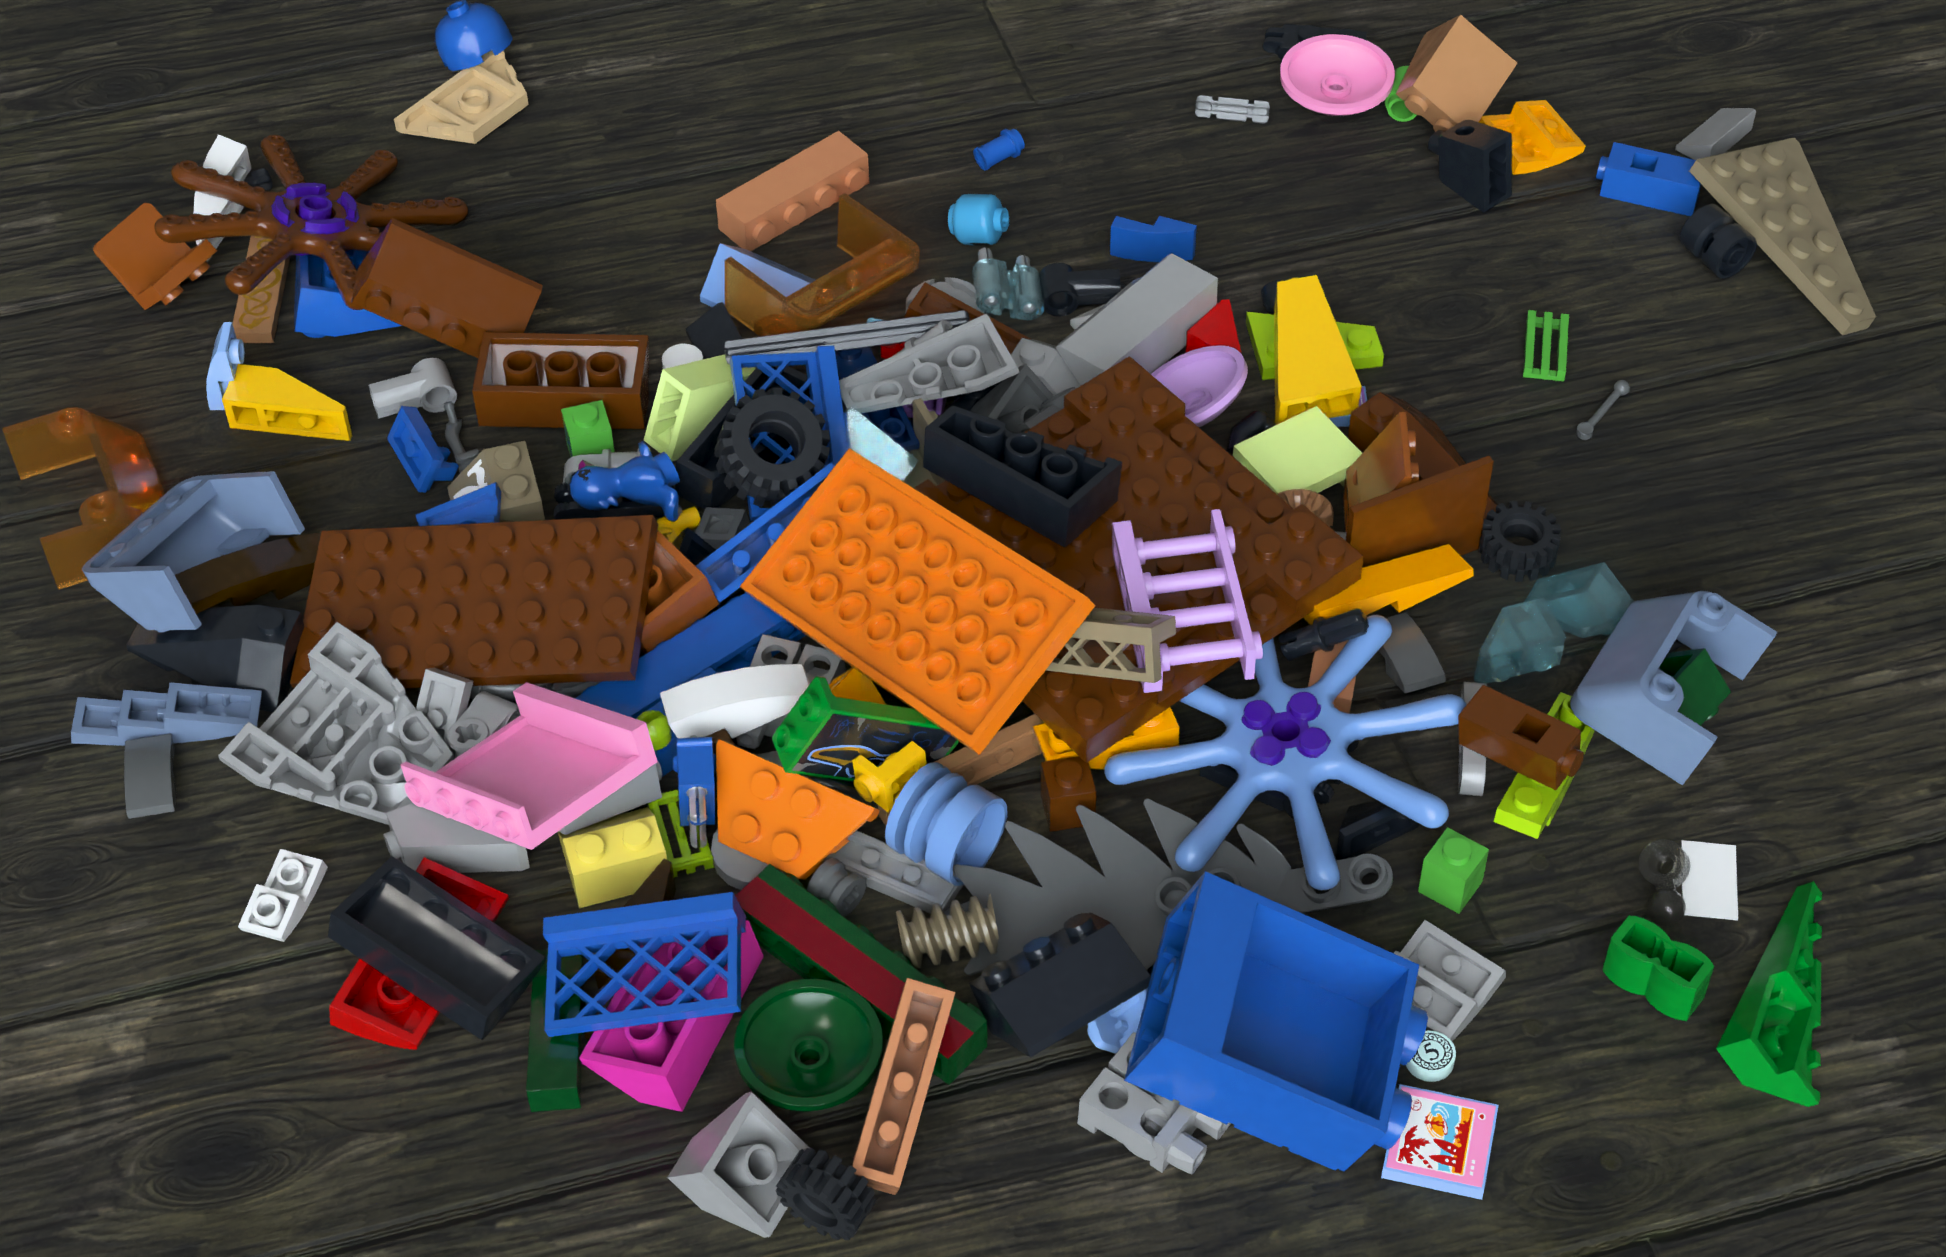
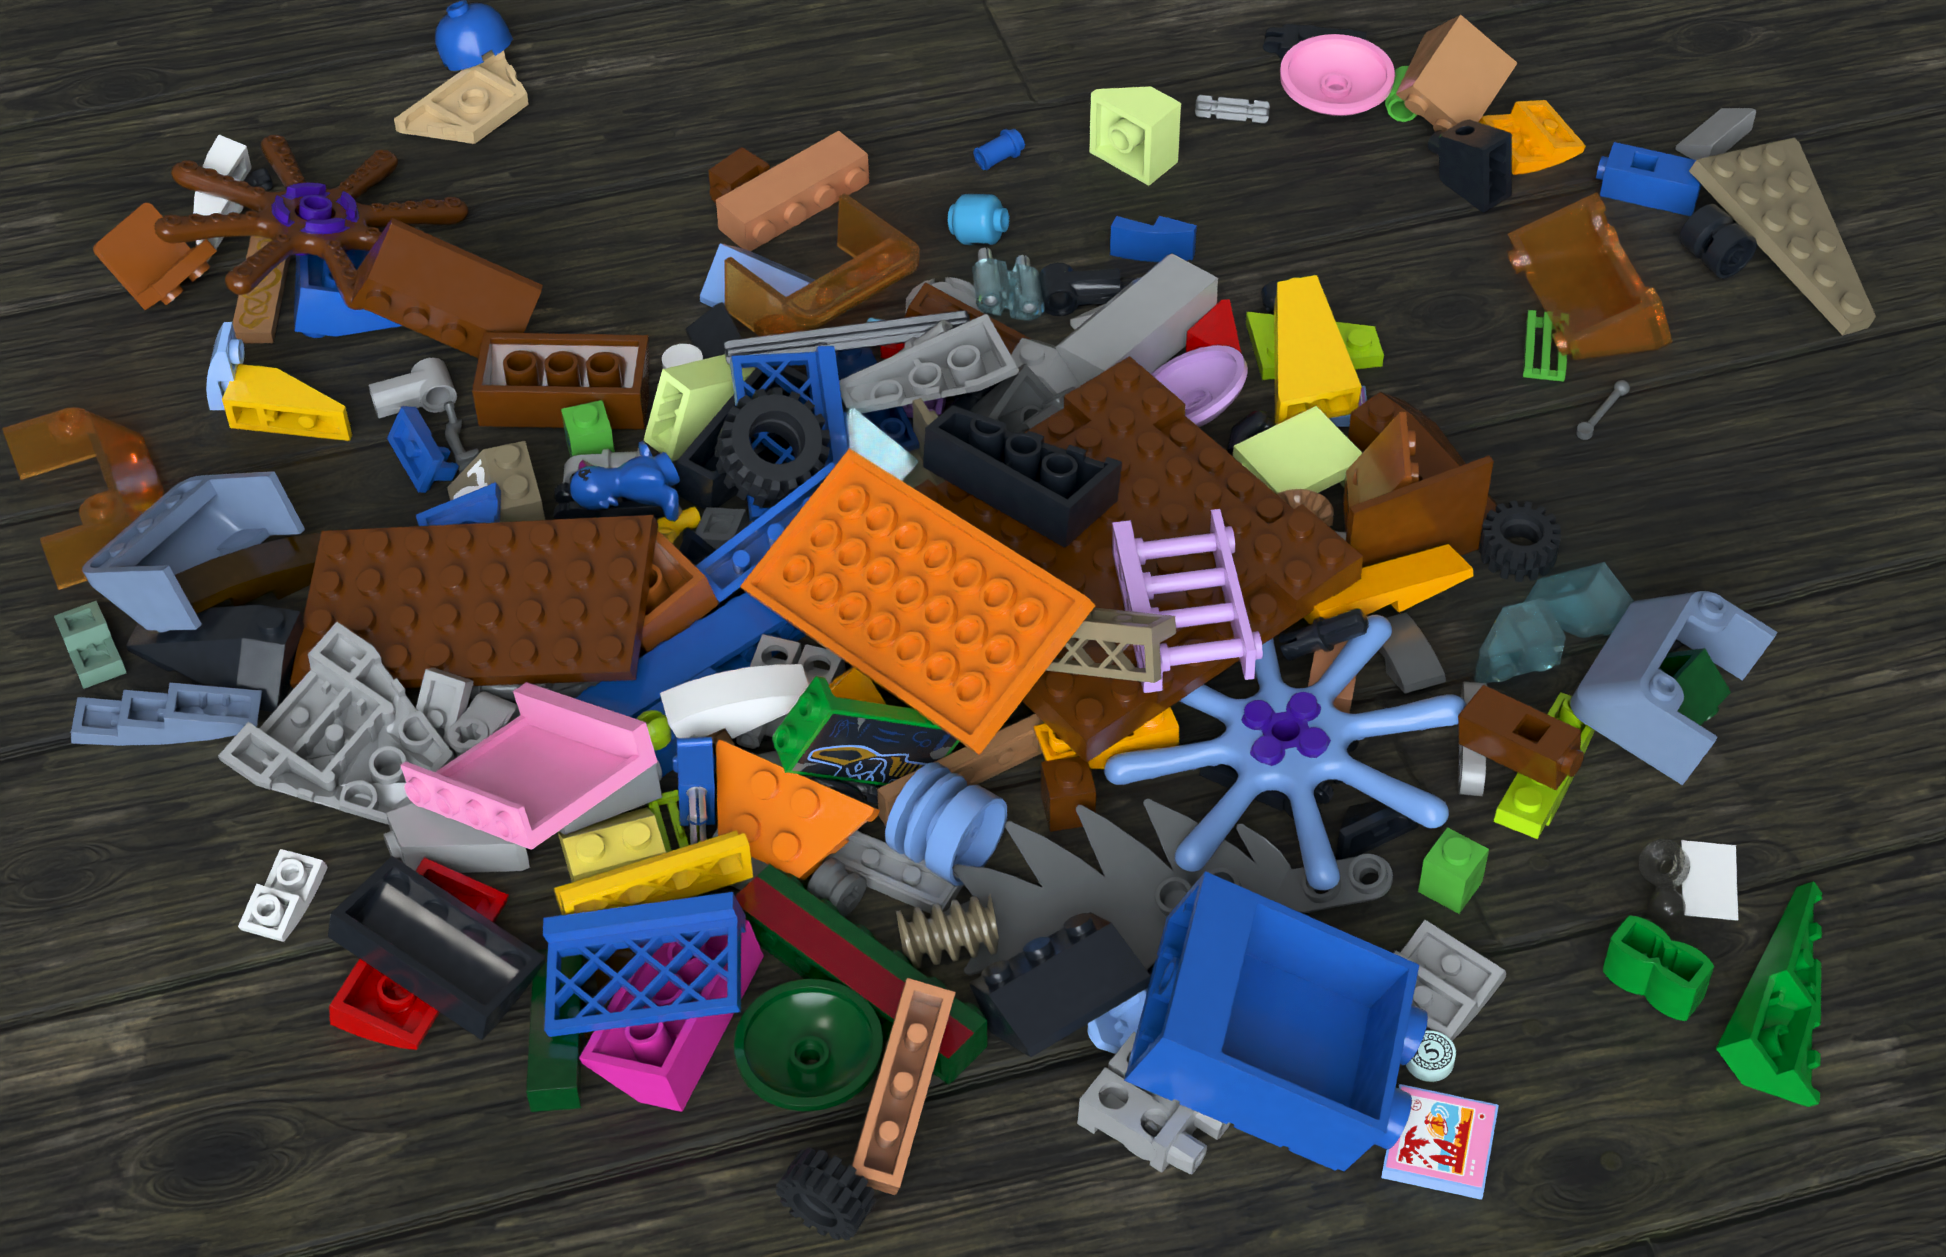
(90, 644): none -> sand green slope
(149, 776): dark grey slope -> none
(662, 877): none -> yellow fence
(734, 172): none -> reddish brown brick
(737, 1164): light grey slope -> none
(885, 782): yellow bracket -> none
(1135, 130): none -> yellowish green slope
(1588, 284): none -> clear orange windscreen

